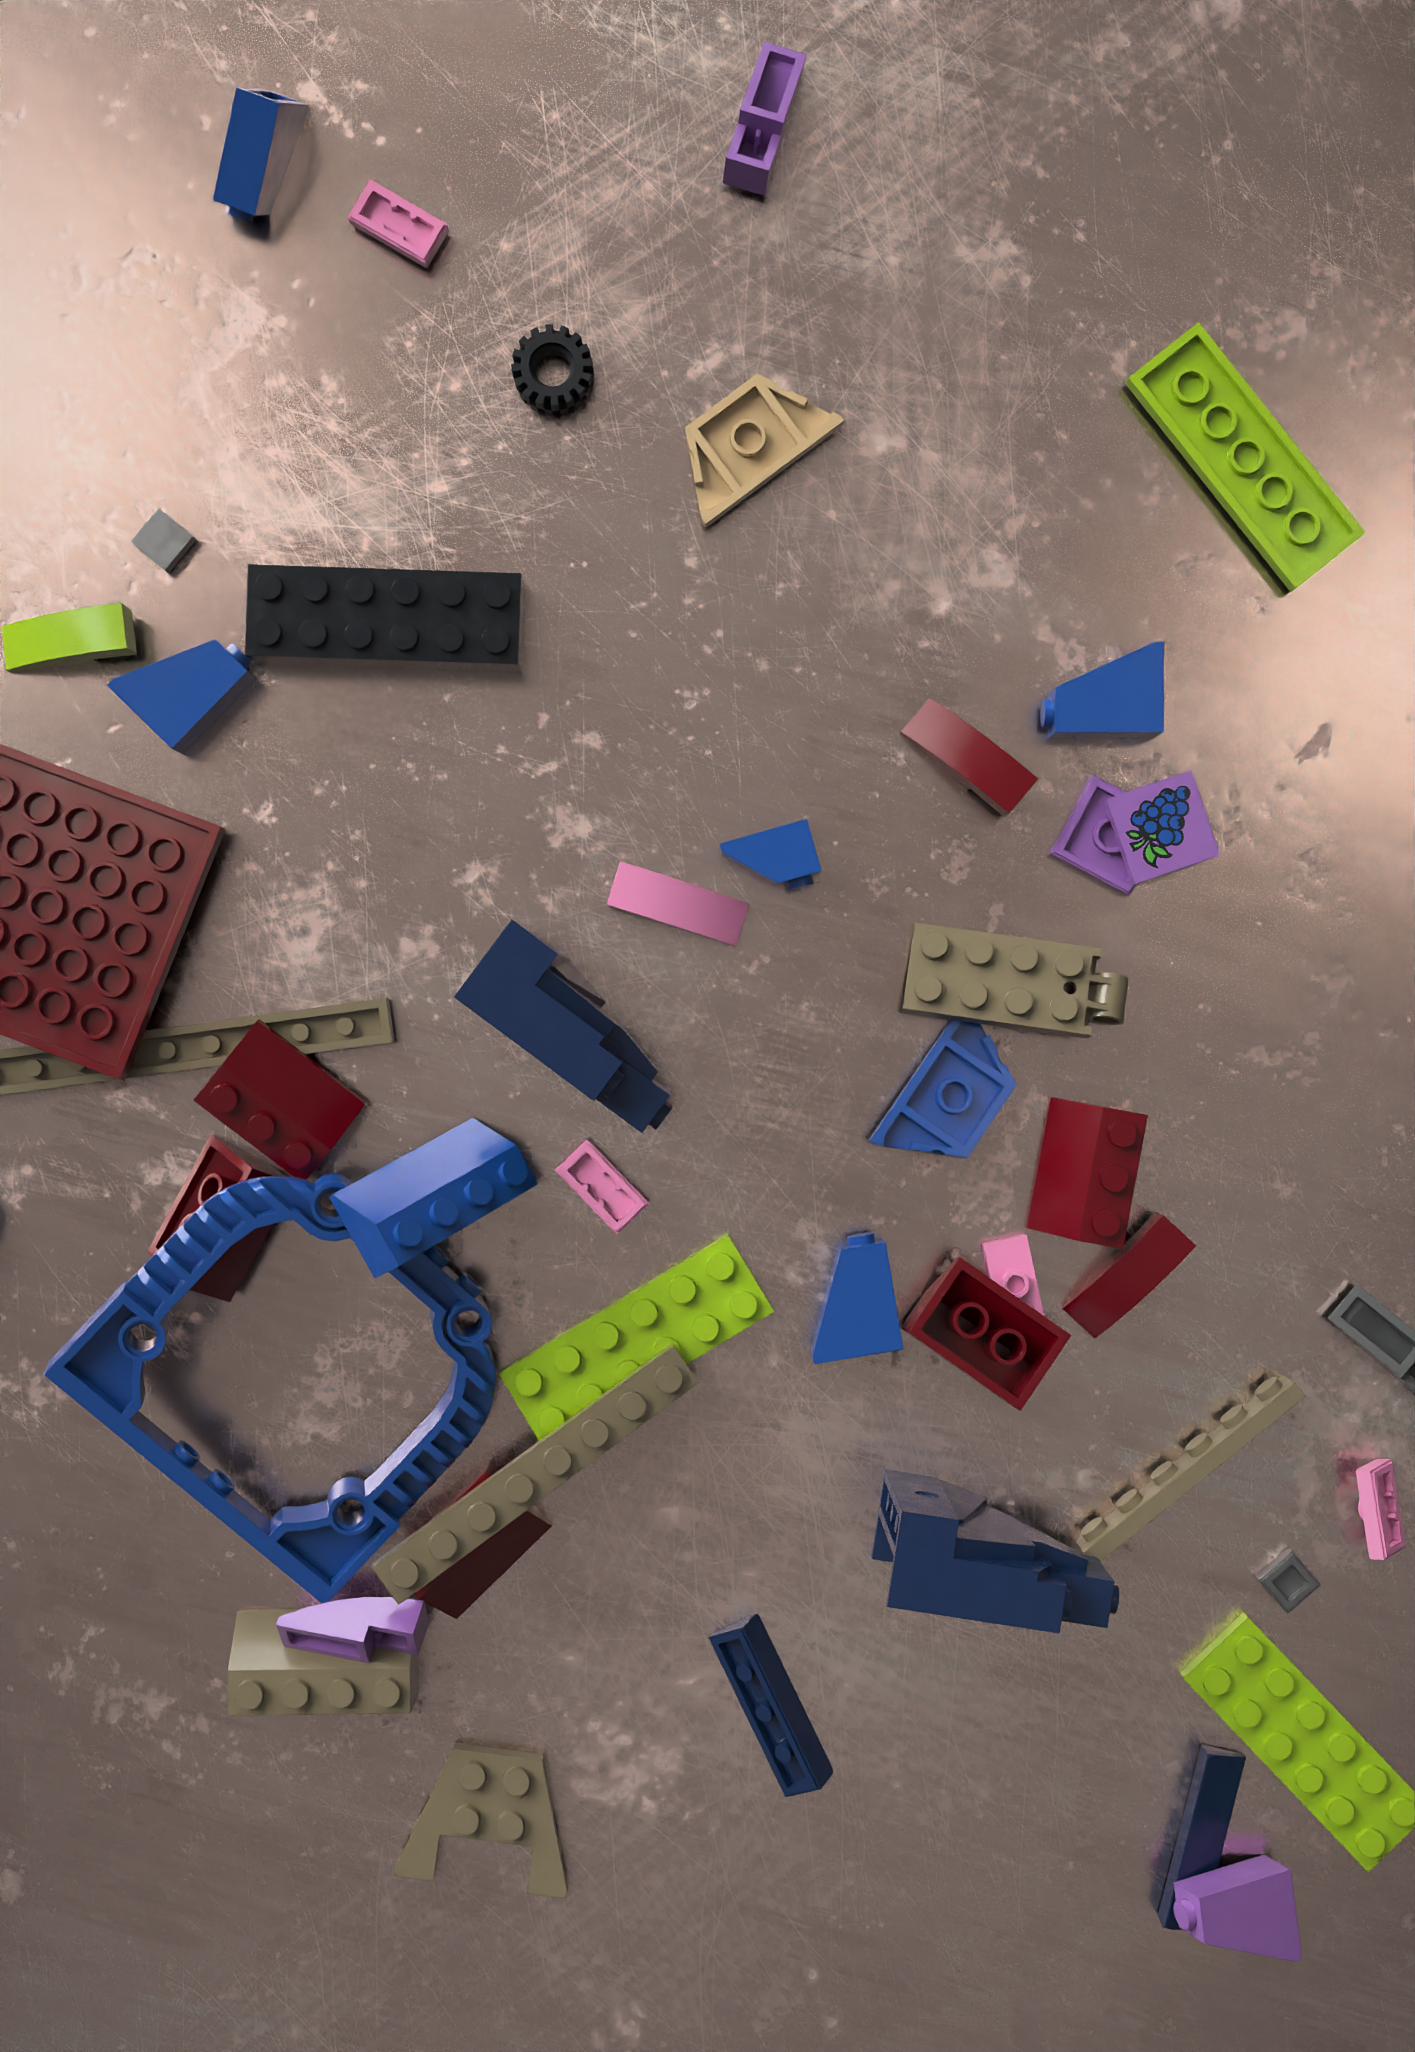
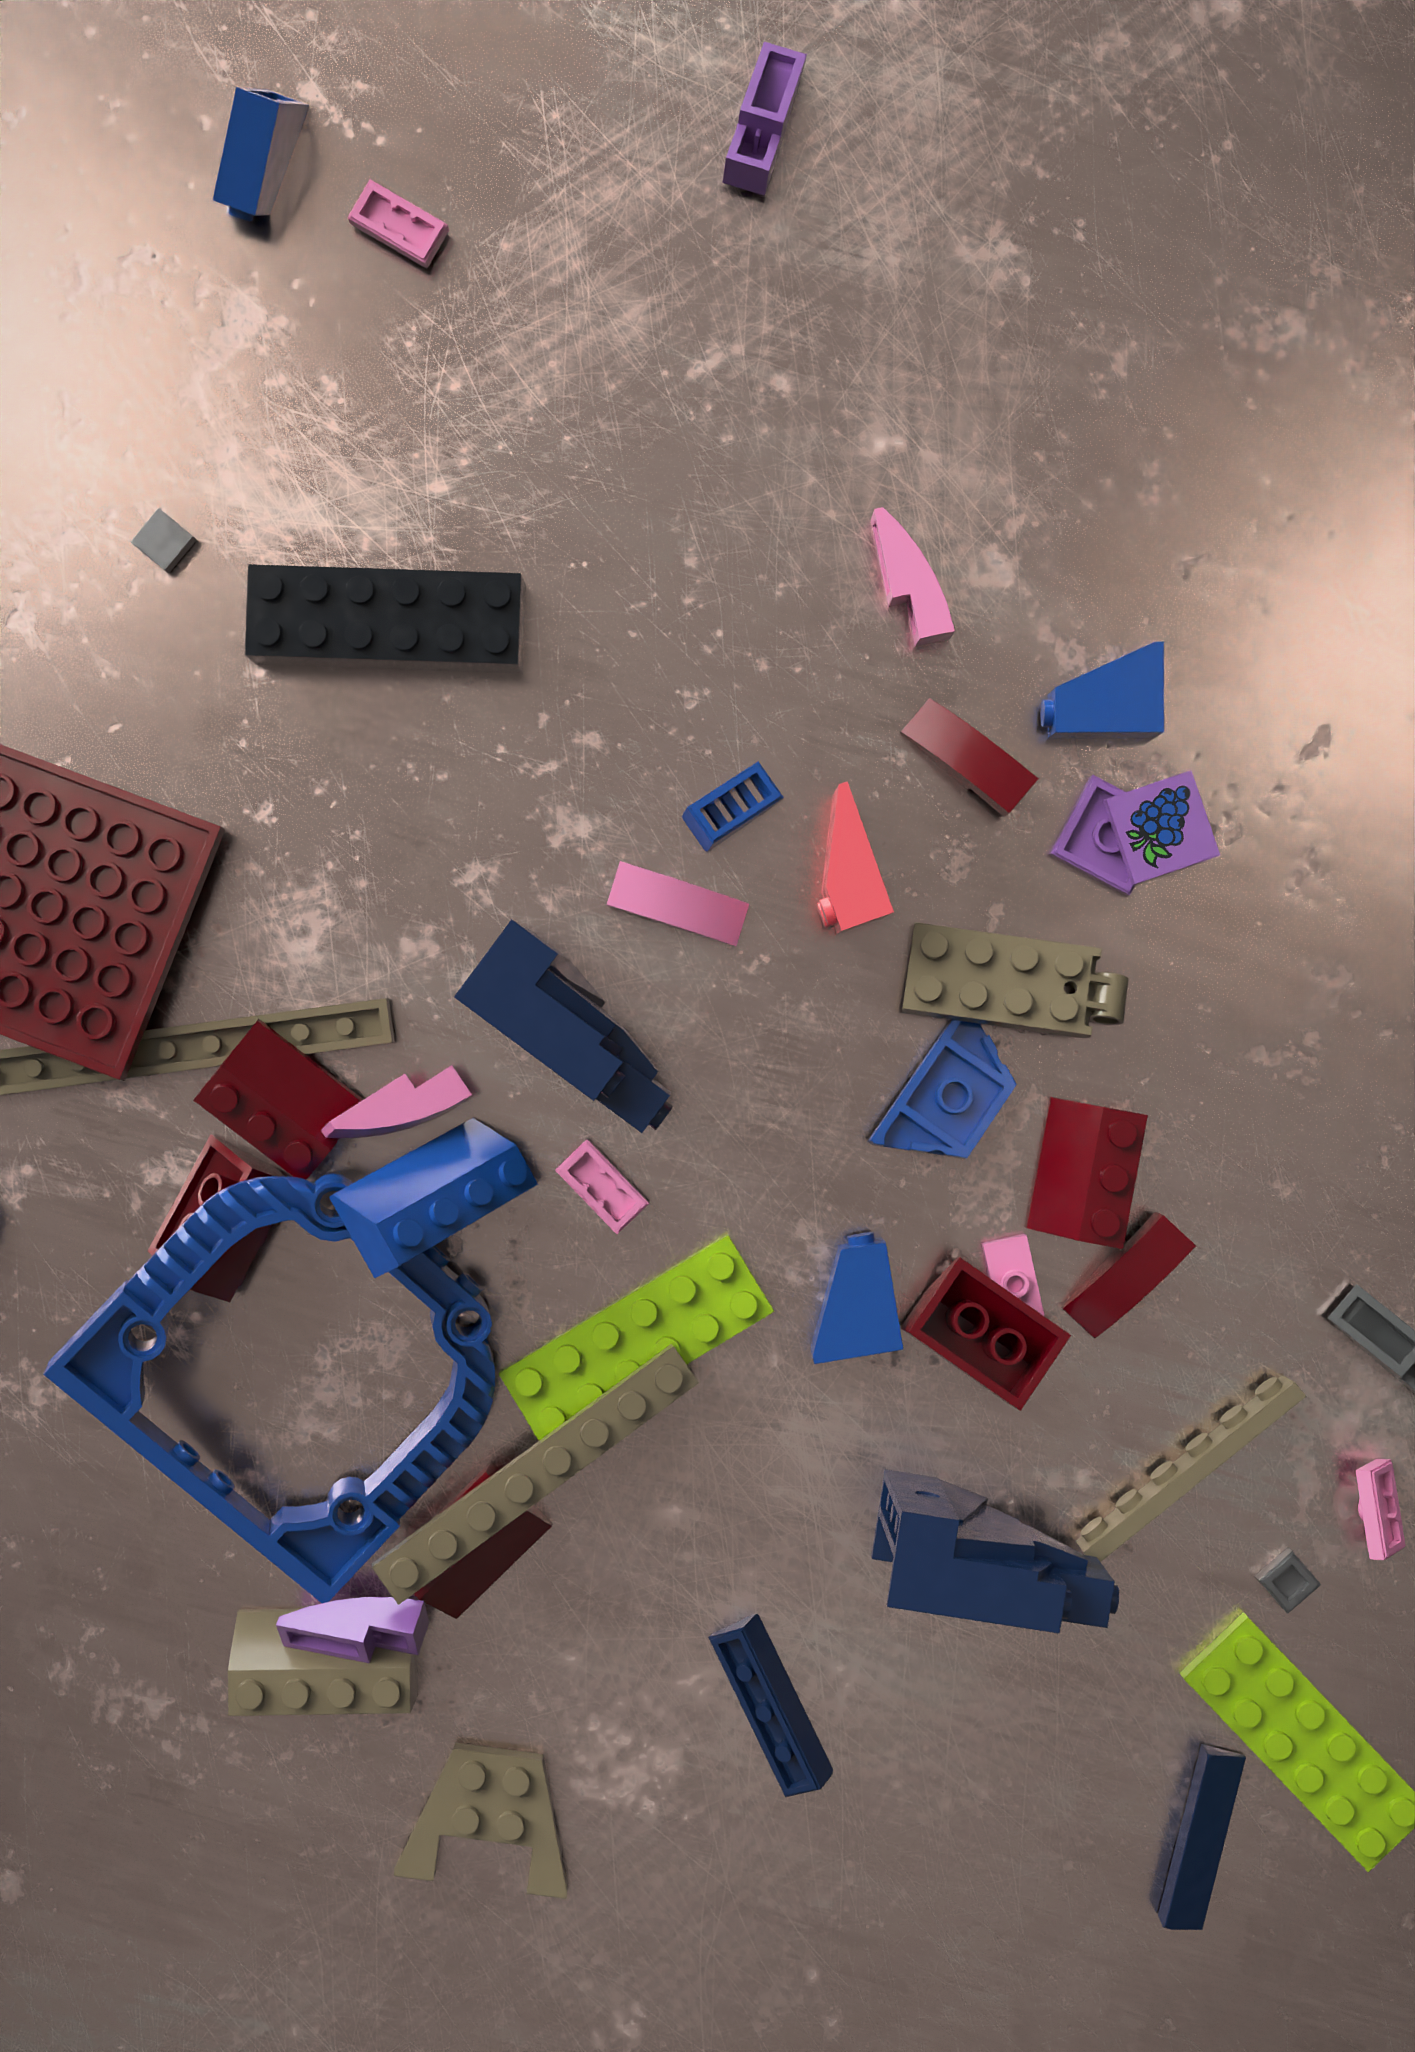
(69, 637): lime slope -> none
(186, 691): blue slope -> none
(400, 1106): none -> bright pink slope
(553, 343): black tyre -> none
(702, 829): none -> blue slope
(751, 441): tan wing -> none
(777, 855): blue slope -> none
(851, 878): none -> coral slope
(910, 580): none -> bright pink slope
(1242, 1908): medium lavender slope -> none
(1244, 457): lime plate -> none

